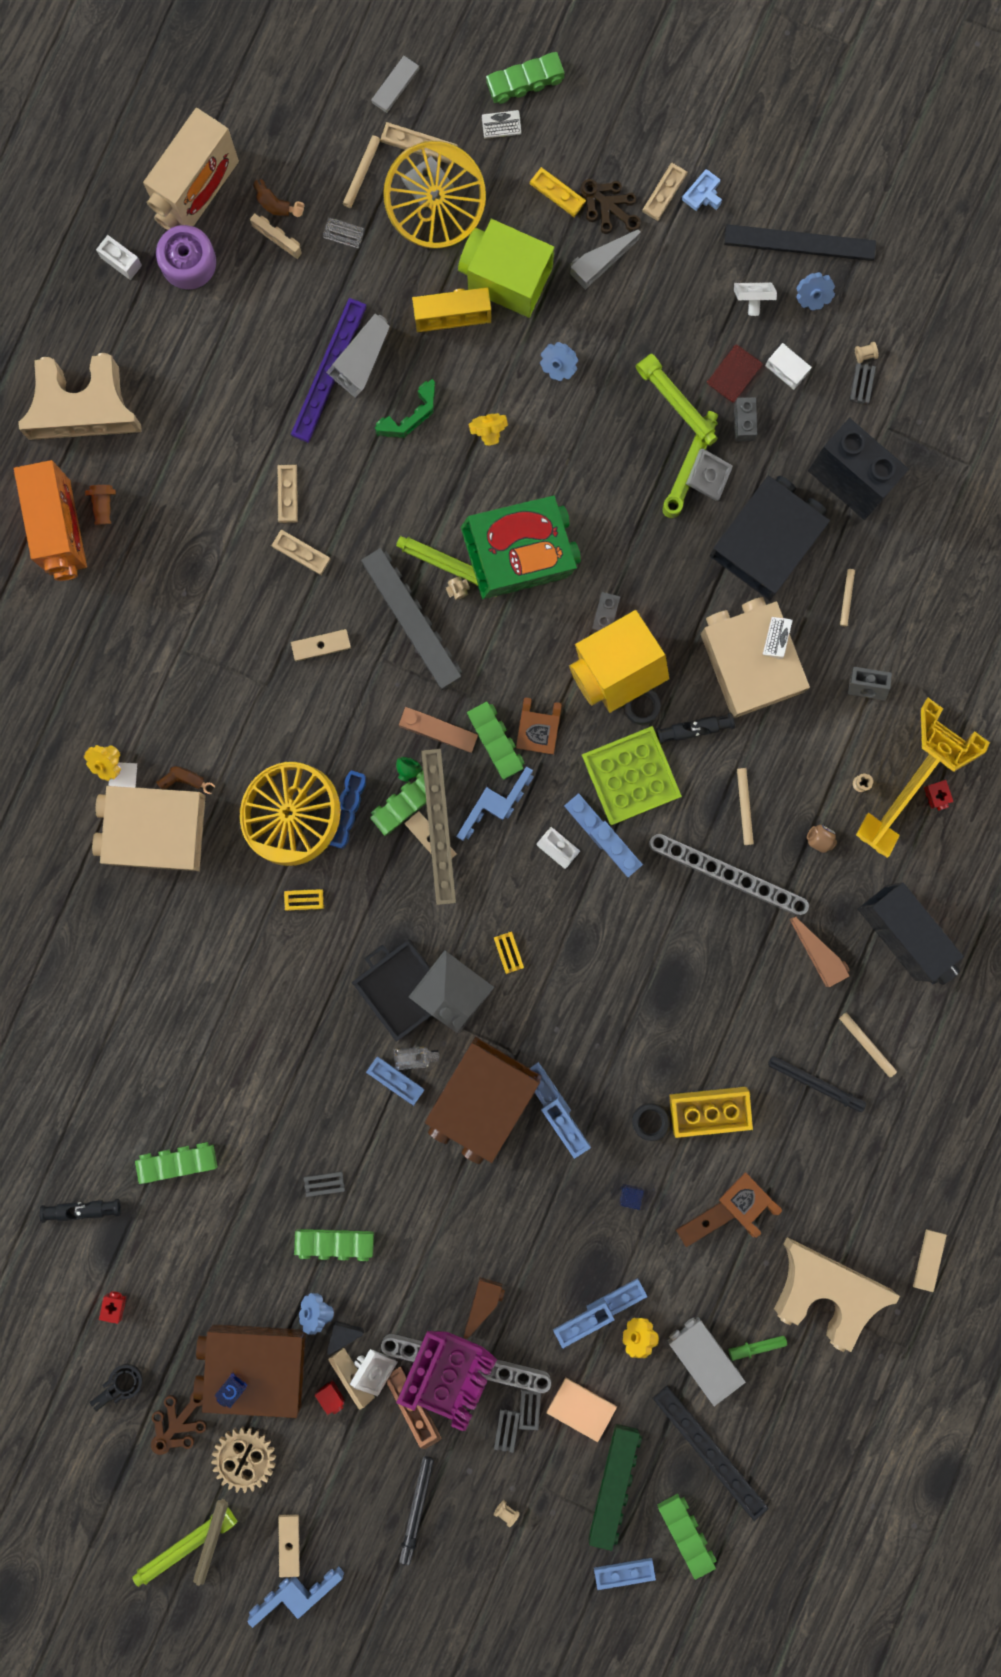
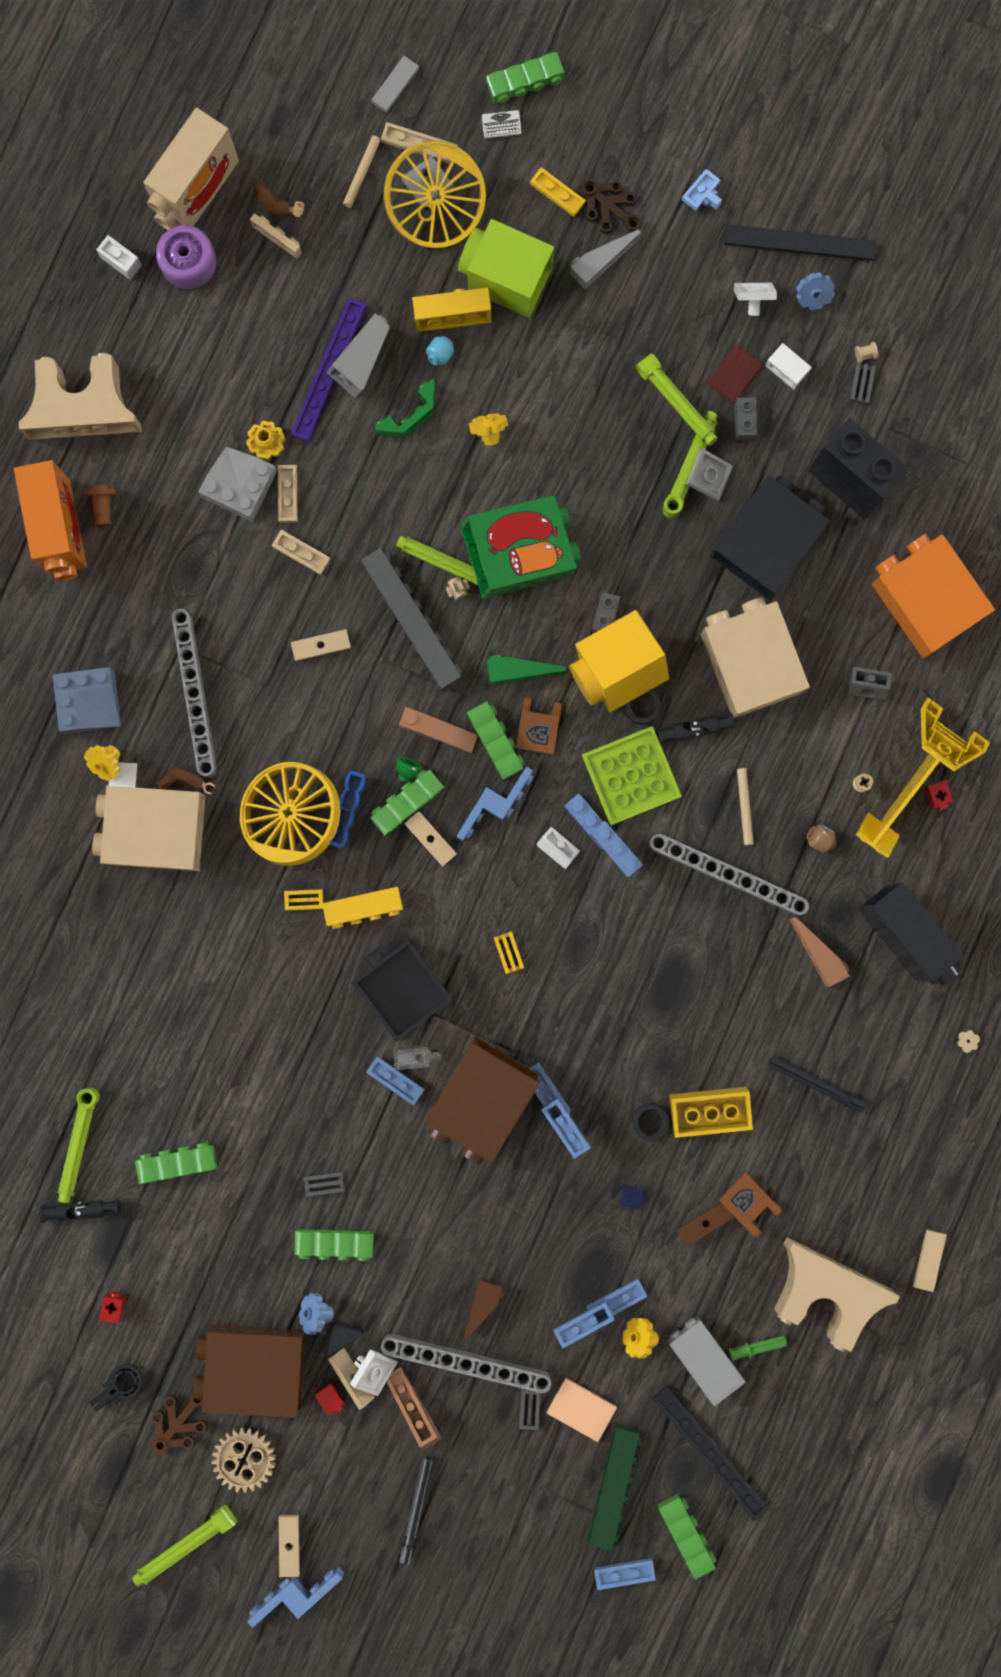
(77, 1144): none -> lime piece
(86, 700): none -> sand blue slope
(189, 685): none -> light grey beam
(210, 1542): dark tan axle -> none
(230, 1391): clear blue brick -> none
(238, 483): none -> light grey slope
(265, 449): none -> yellow plant
(328, 227): clear tile -> none
(363, 906): none -> yellow brick
(438, 826): dark tan plate -> none
(440, 350): none -> medium azure head
(447, 1377): magenta slope -> none
(451, 992): dark grey slope -> none
(504, 1447): dark grey tile -> none
(506, 1513): tan bush -> none
(512, 669): none -> green slope
(559, 361): medium blue plant -> none
(664, 191): tan tile -> none
(777, 637): slope -> none
(847, 597): tan bar -> none
(868, 1045): tan piece -> none
(931, 594): none -> orange brick
(973, 1040): none -> tan plant

